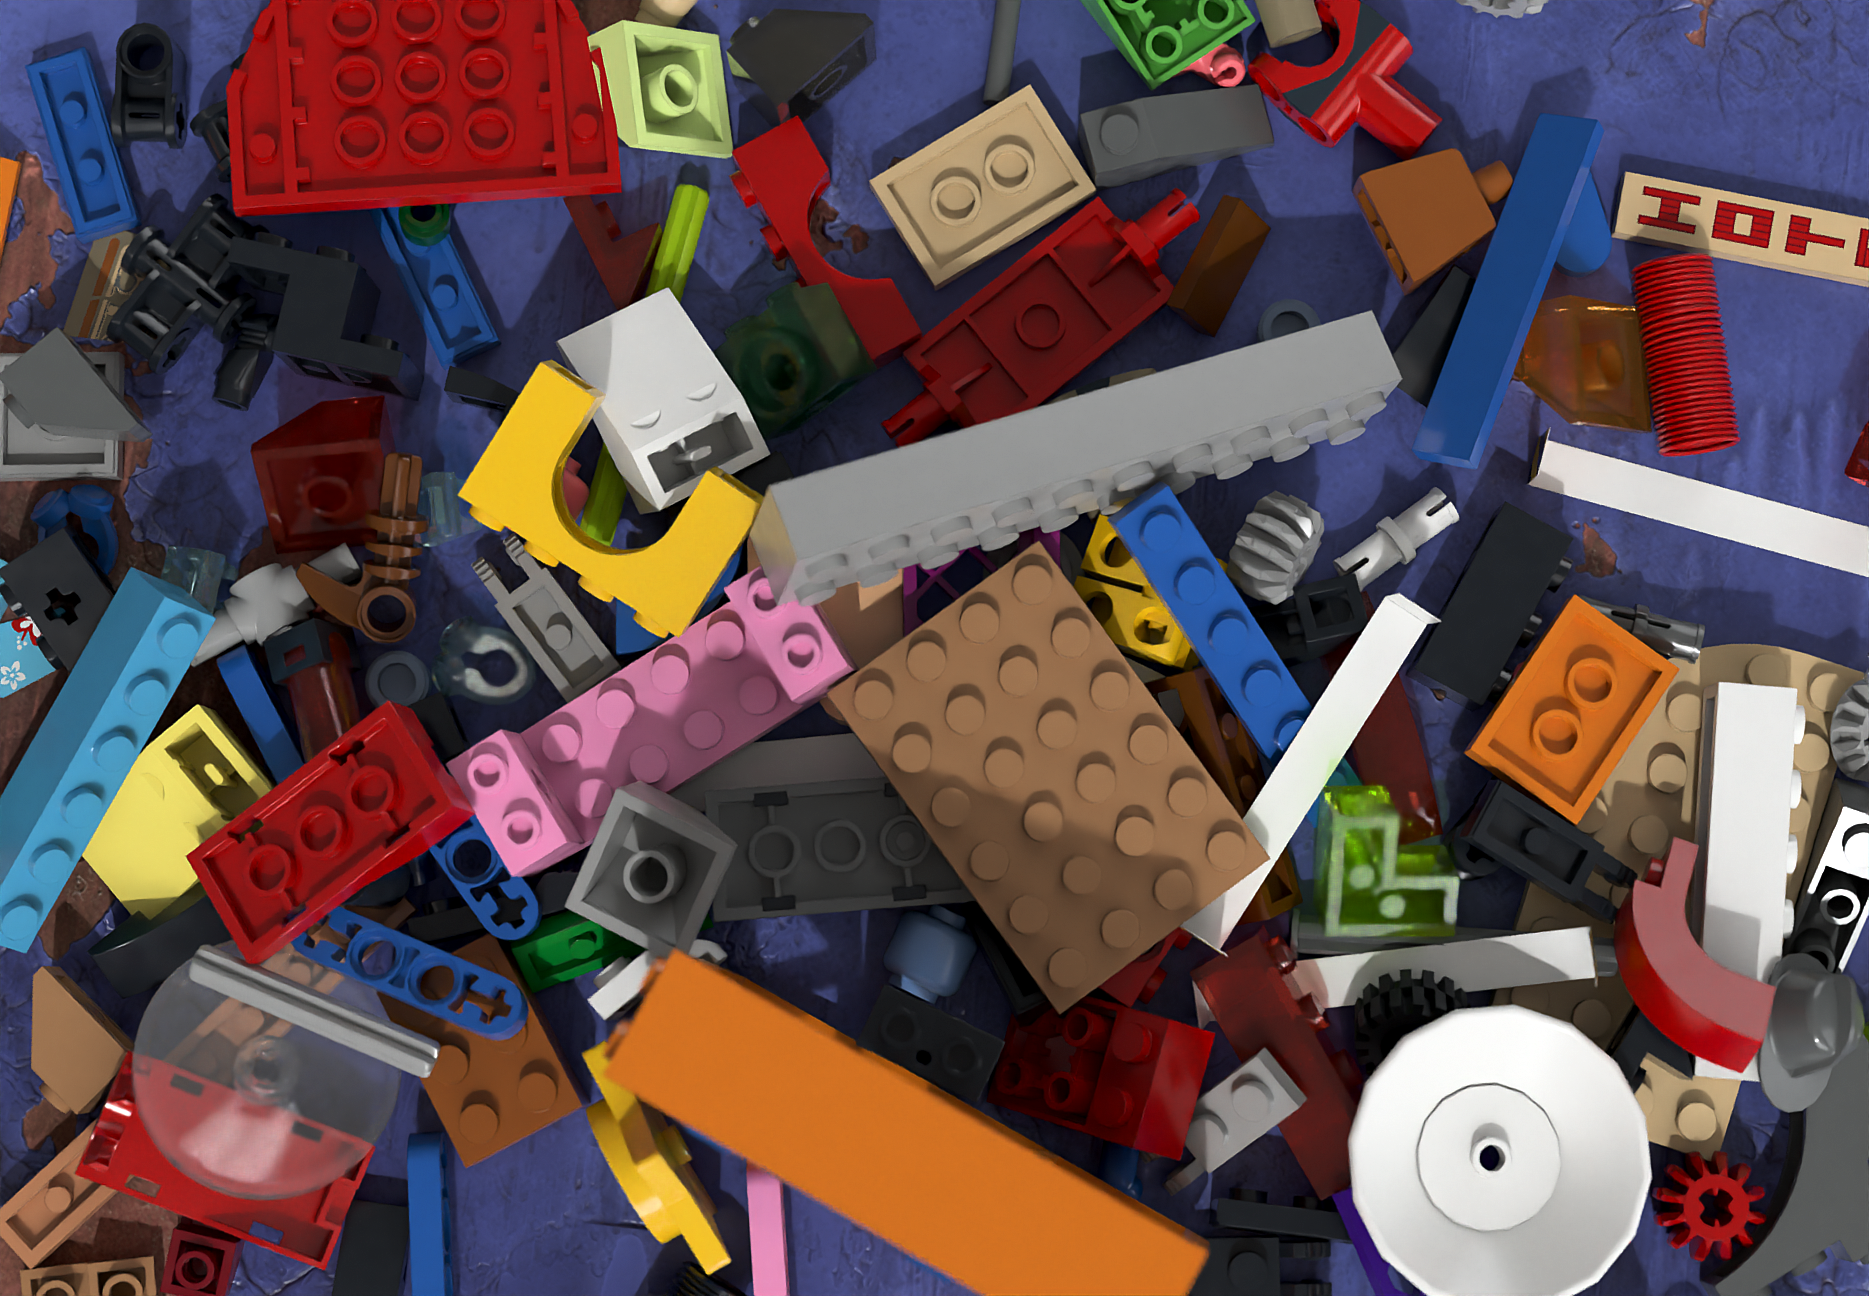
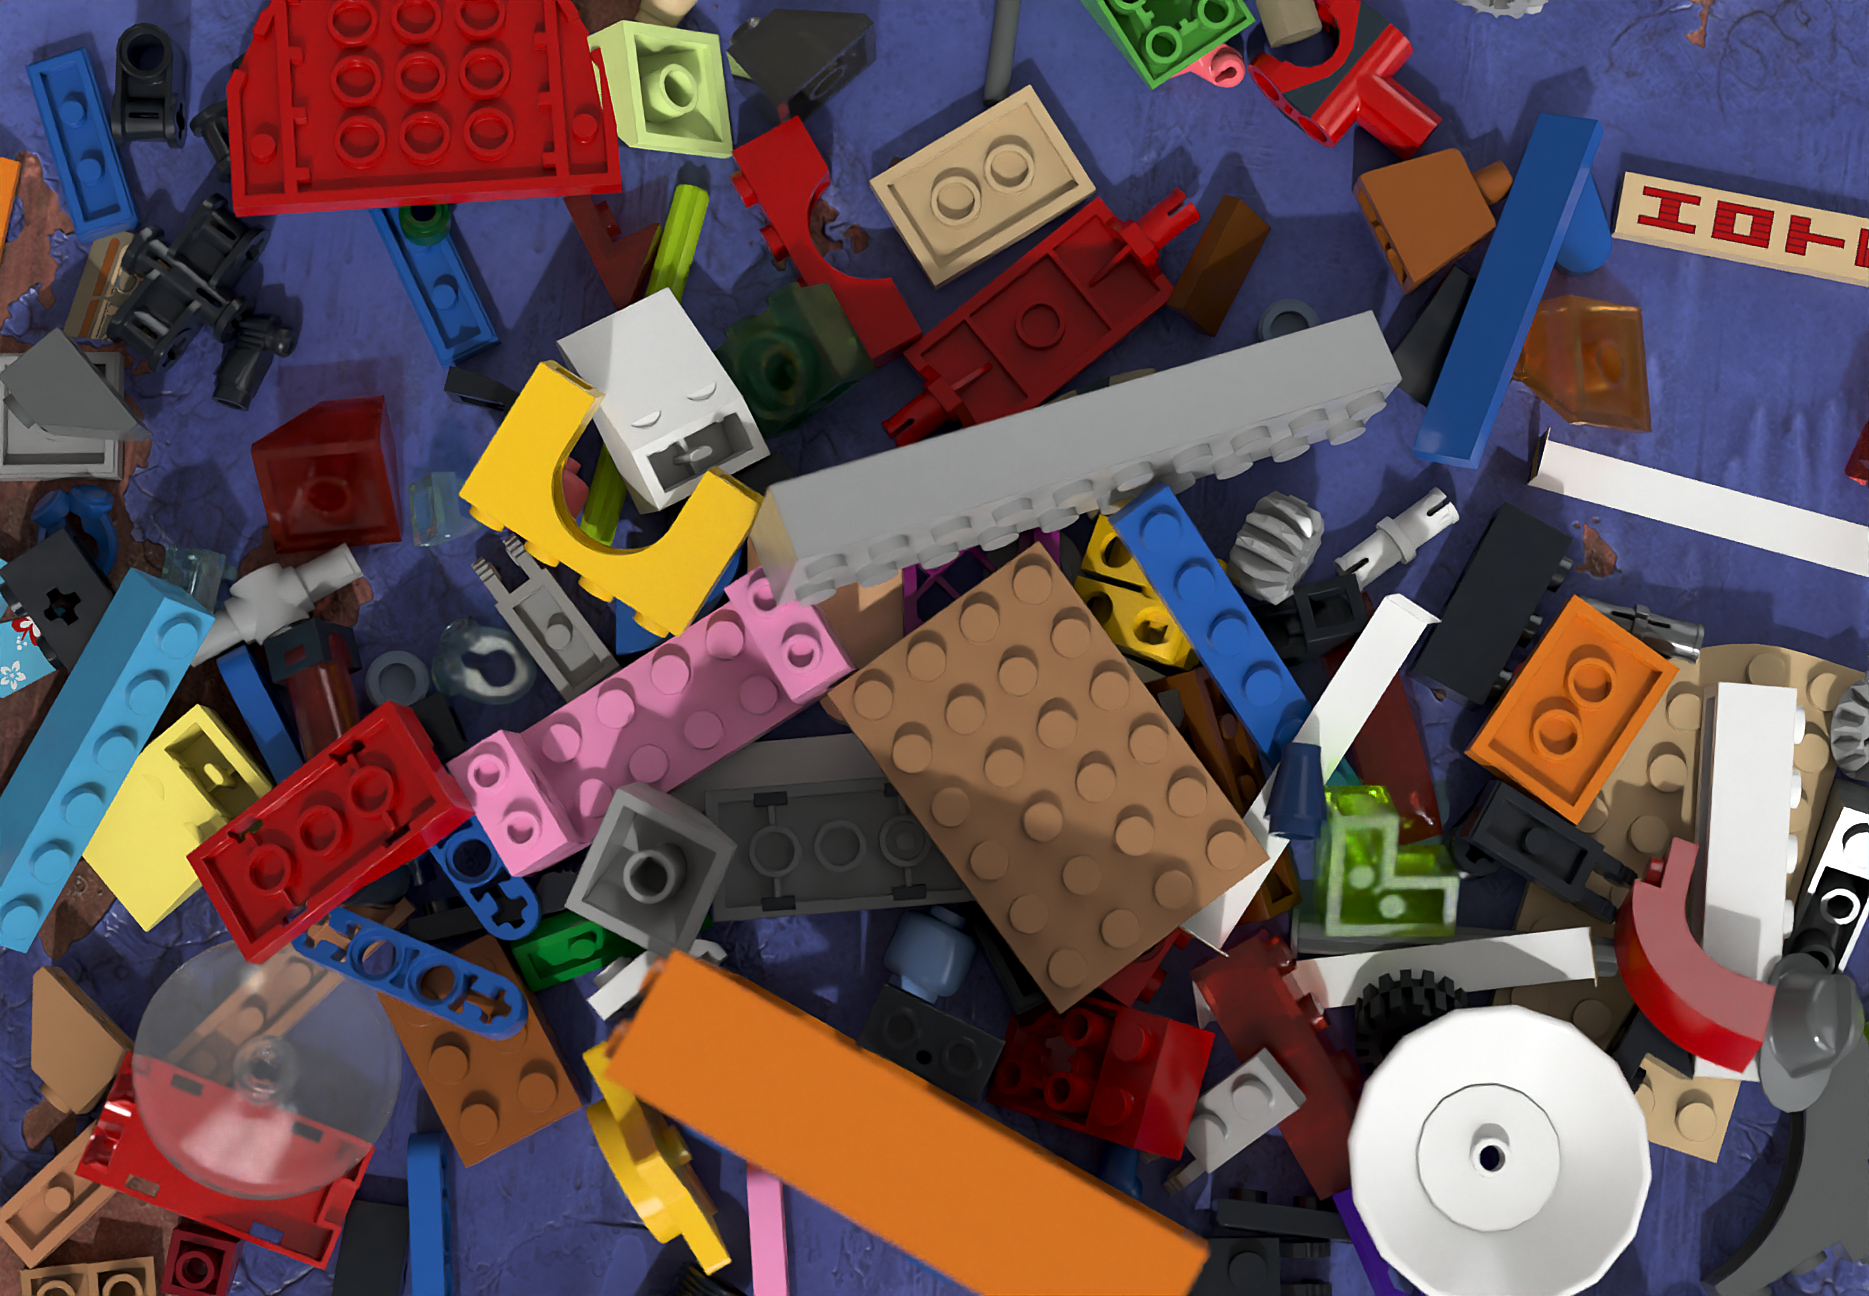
(148, 951): black slope -> none
(314, 1010): light grey axle -> none
(325, 315): black bracket -> none
(392, 563): reddish brown piece -> none
(1171, 133): dark grey slope -> none
(1297, 795): none -> dark blue cone
(1686, 373): red piece -> none
(1731, 1203): red gear -> none

